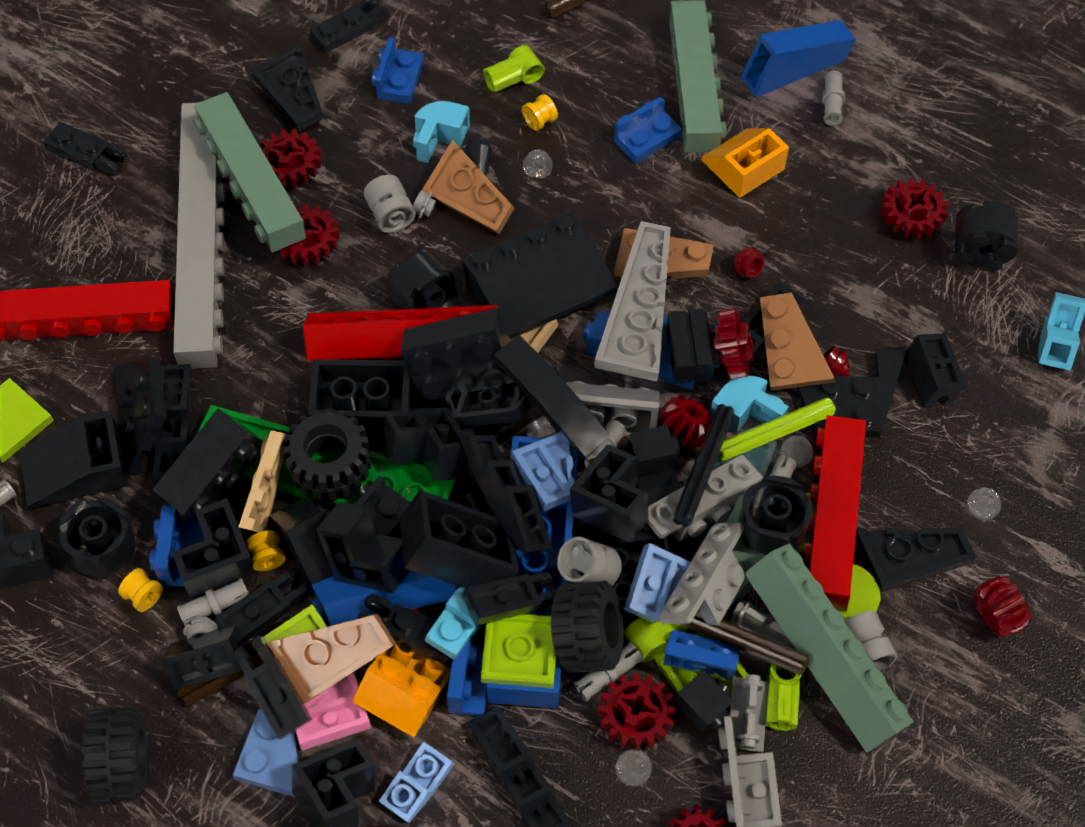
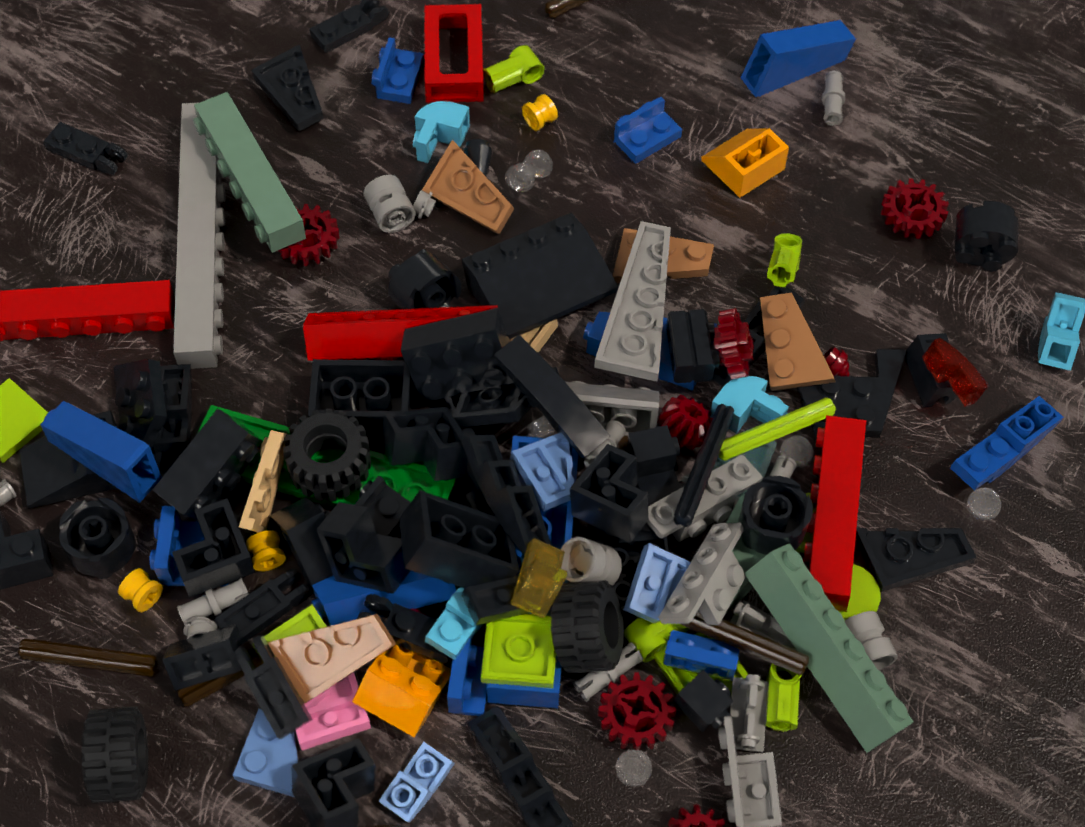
(88, 657): none -> dark brown axle
(103, 449): none -> blue slope
(292, 156): dark red gear -> none
(453, 87): none -> red piece
(520, 177): none -> clear plate
(539, 578): none -> clear yellow slope
(695, 76): sand green brick -> none
(749, 262): dark red plate -> none
(784, 259): none -> lime piece
(950, 365): none -> clear red slope
(1002, 606): dark red gear -> none
(1007, 444): none -> blue slope

